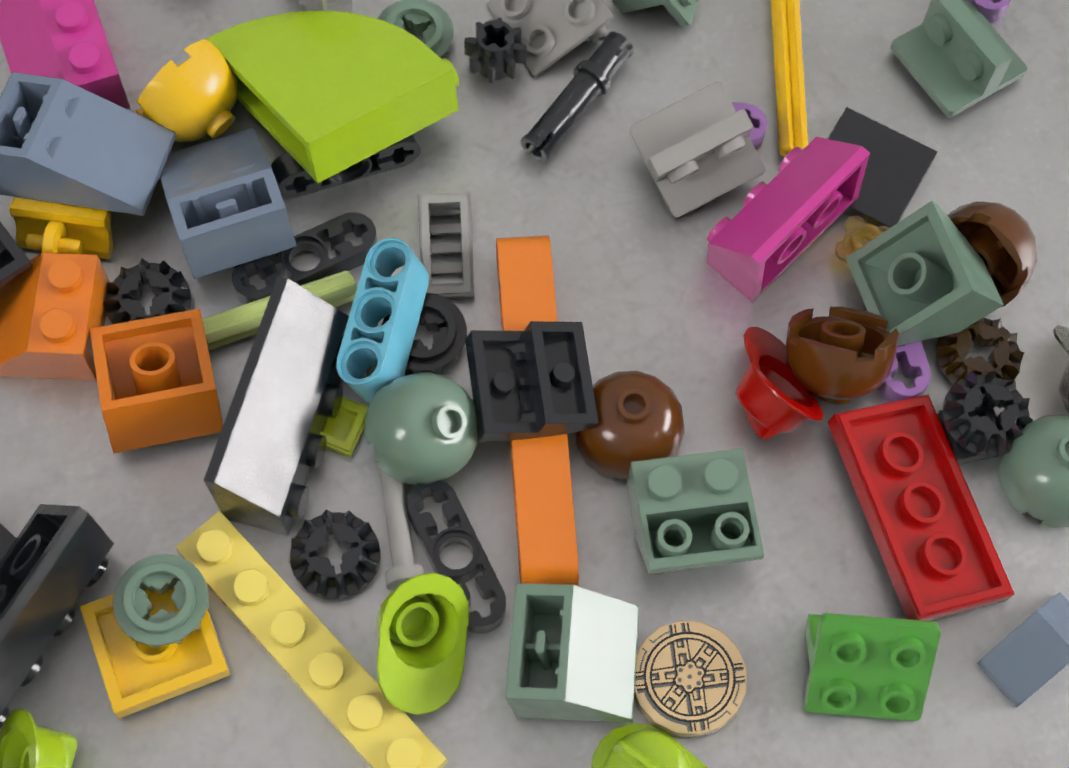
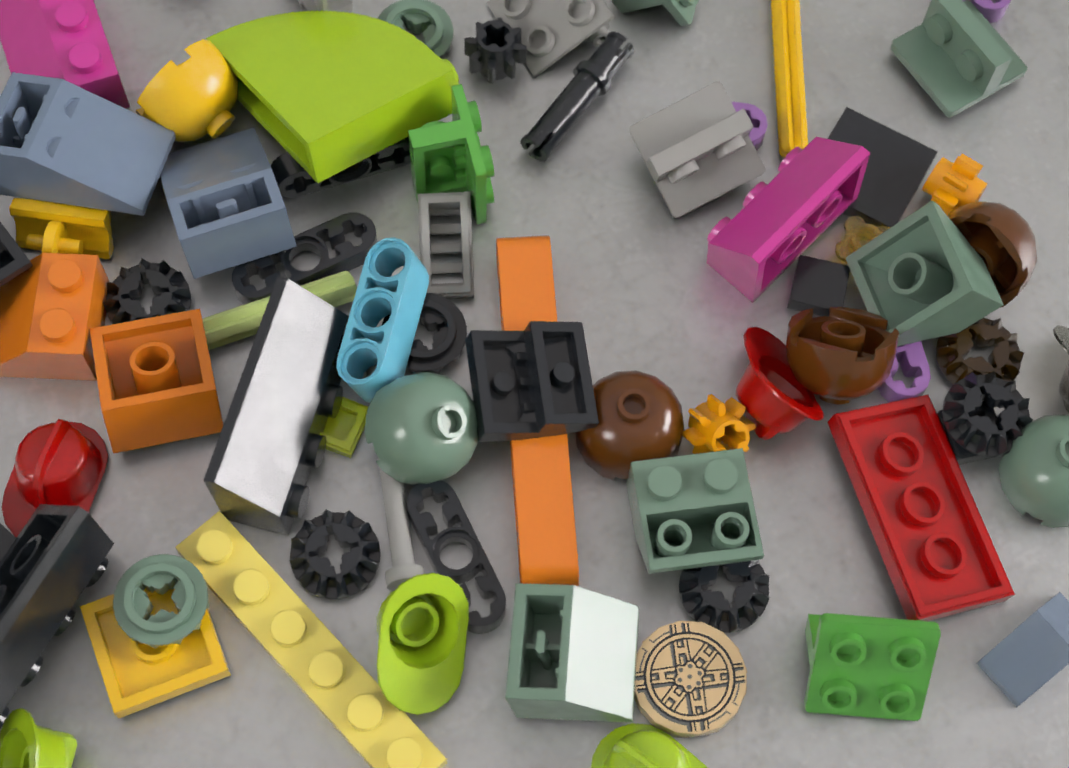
(54, 467): none -> red piece
(450, 156): none -> bright green bracket
(712, 607): none -> black gear
(718, 426): none -> light orange gear
(818, 285): none -> black tile
(955, 183): none -> light orange gear

